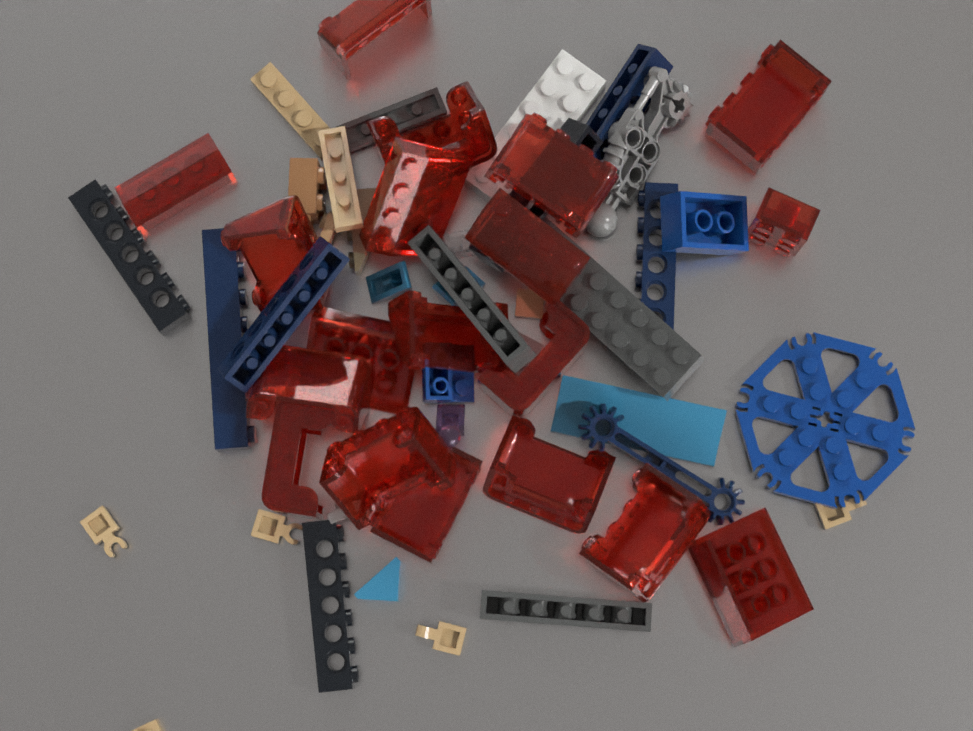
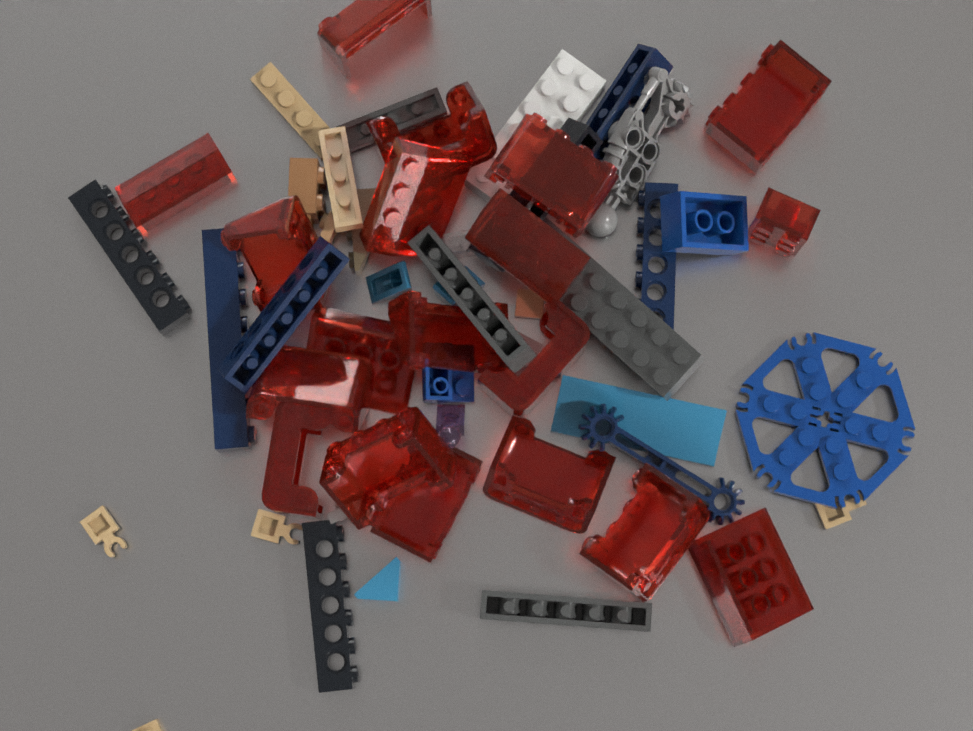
(446, 637): tan plate -> none

